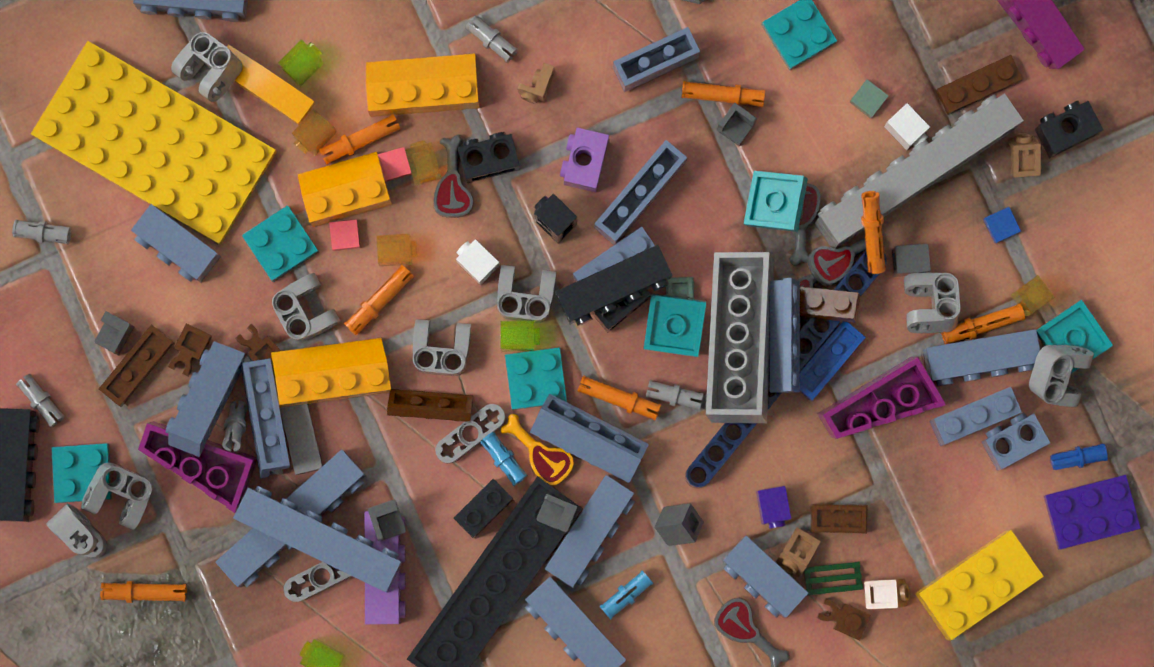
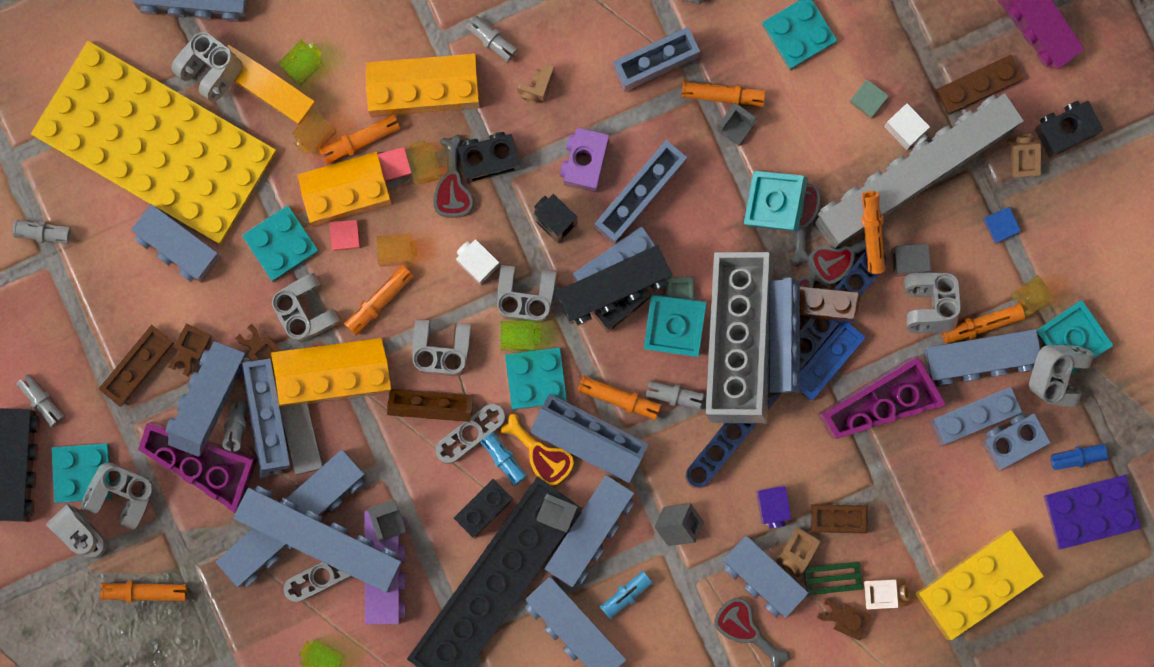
(113, 333): dark grey panel -> none

